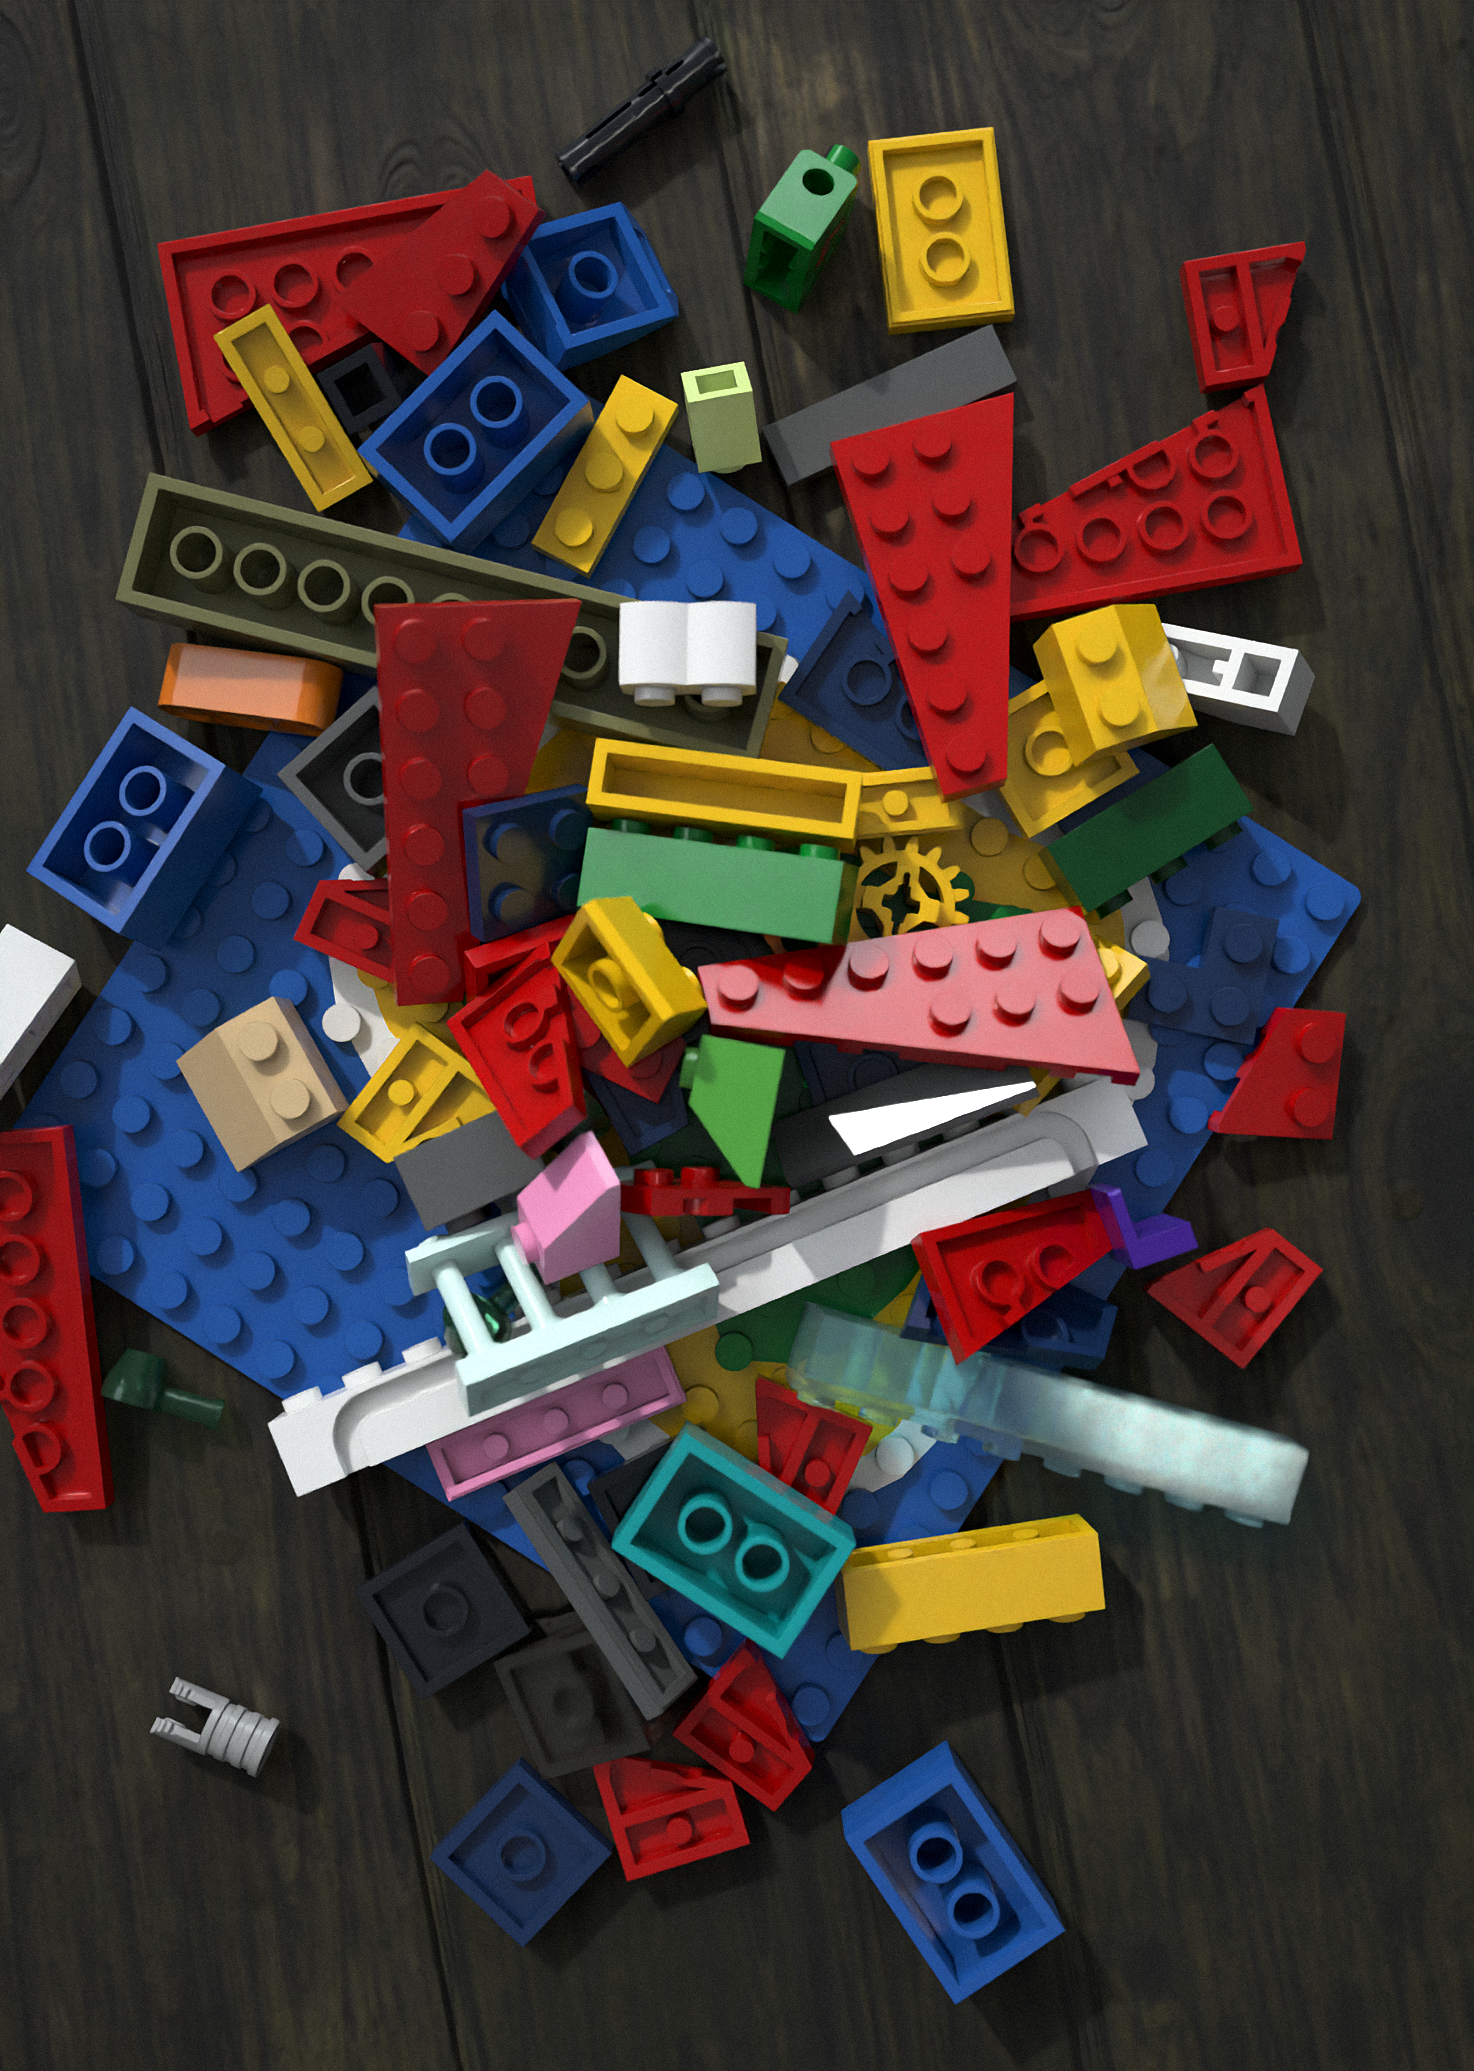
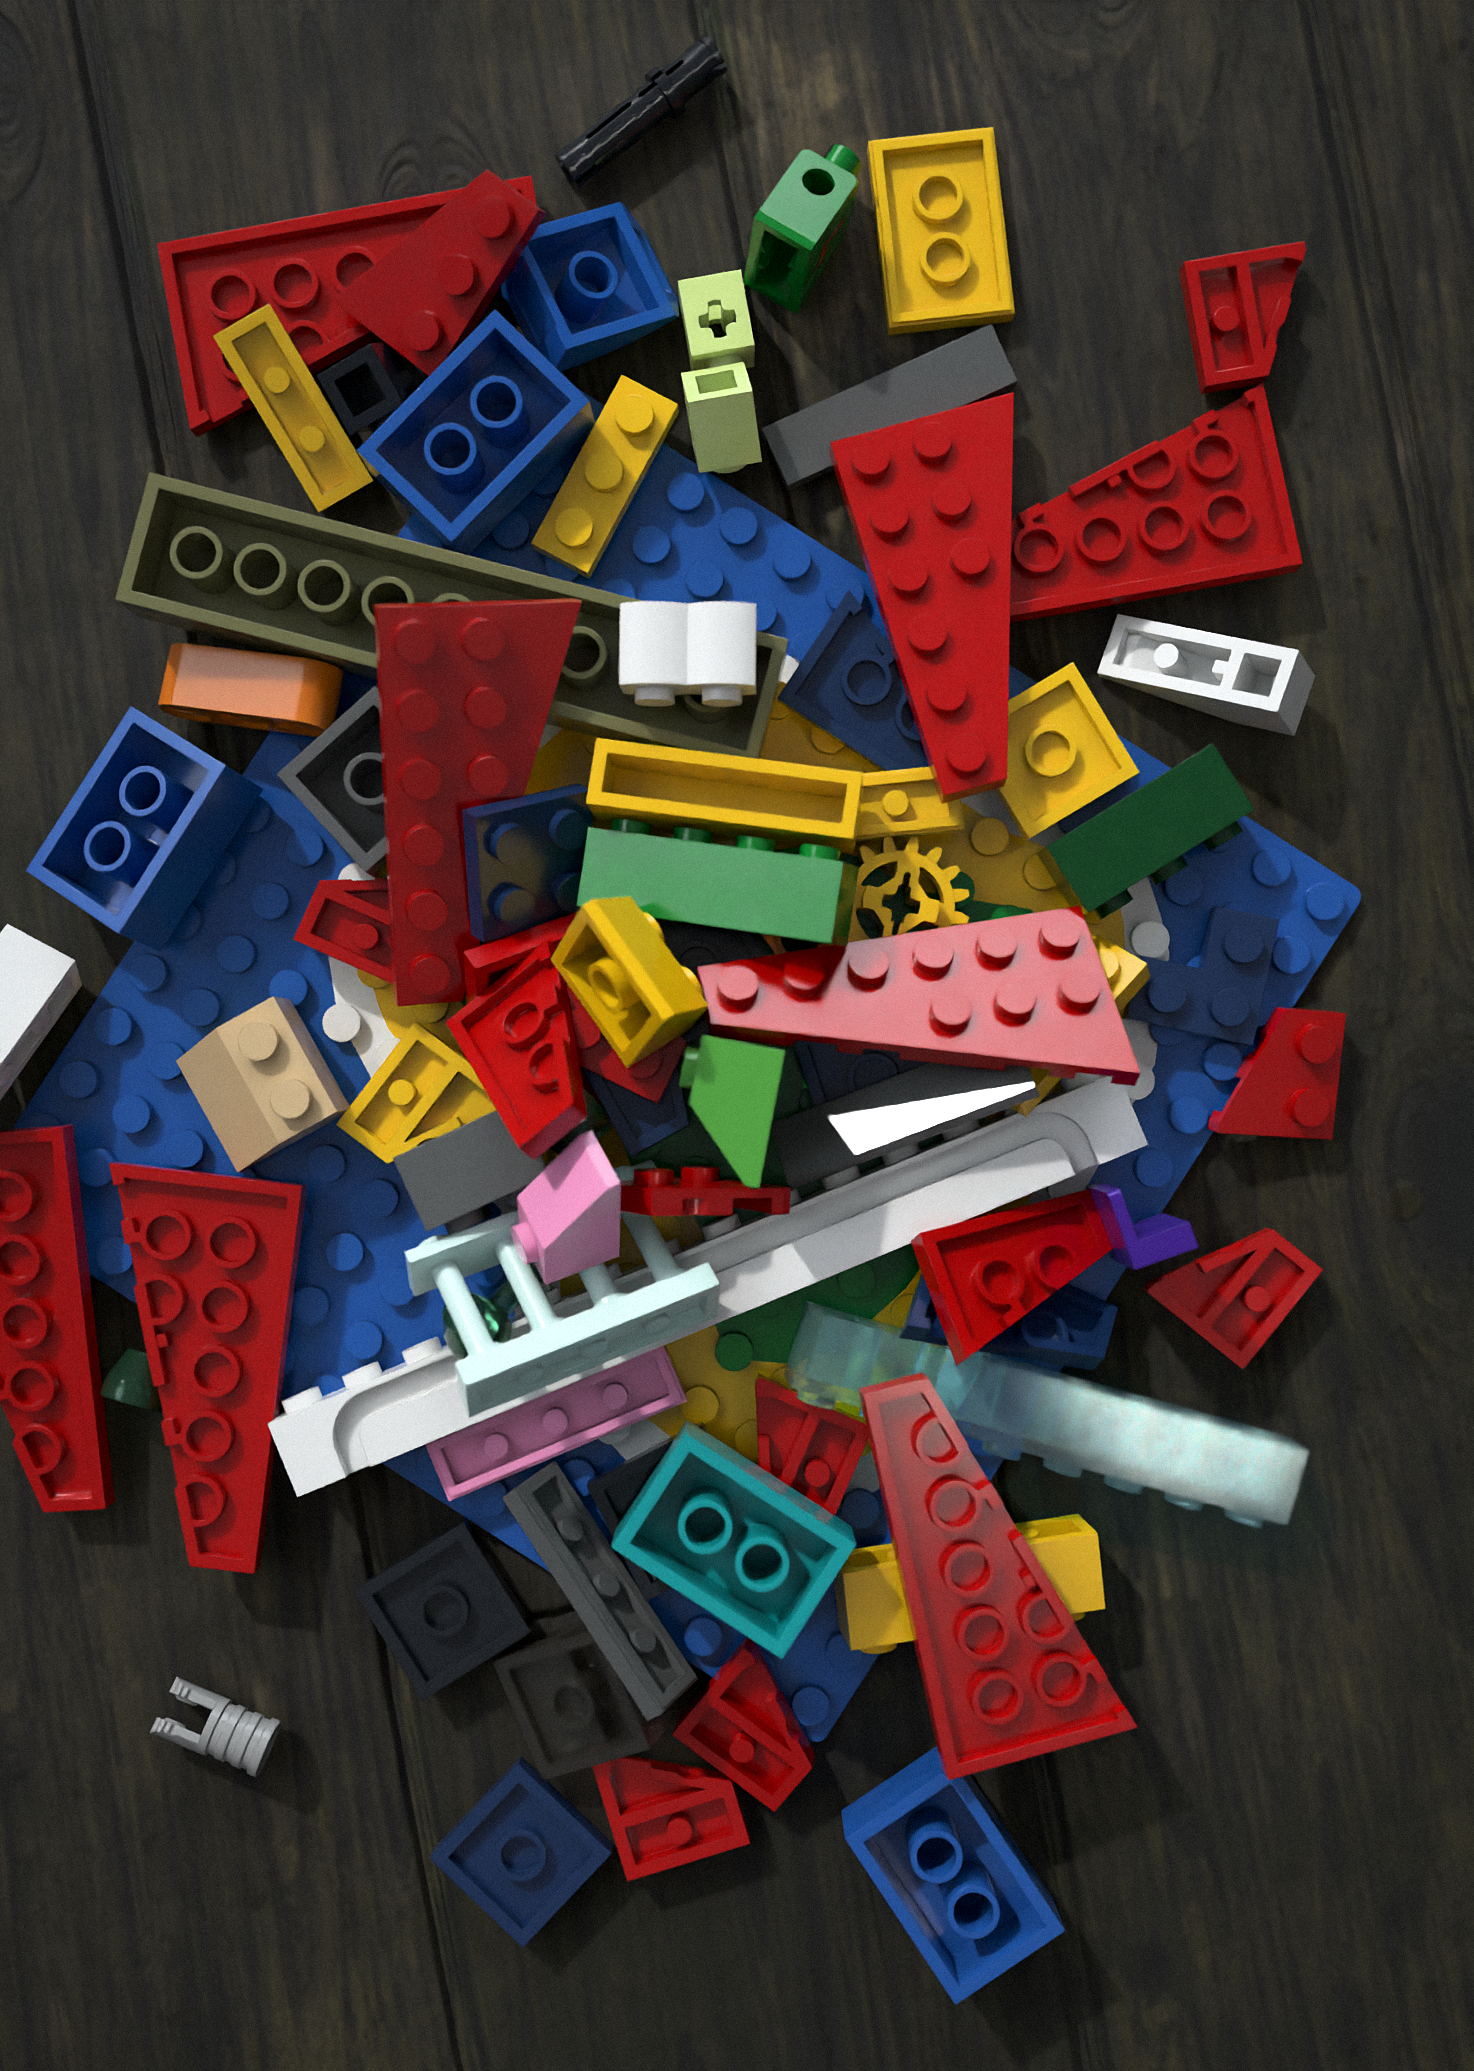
(215, 1321): none -> red wing
(721, 301): none -> yellowish green brick
(986, 1624): none -> red wing
(1113, 681): yellow slope -> none

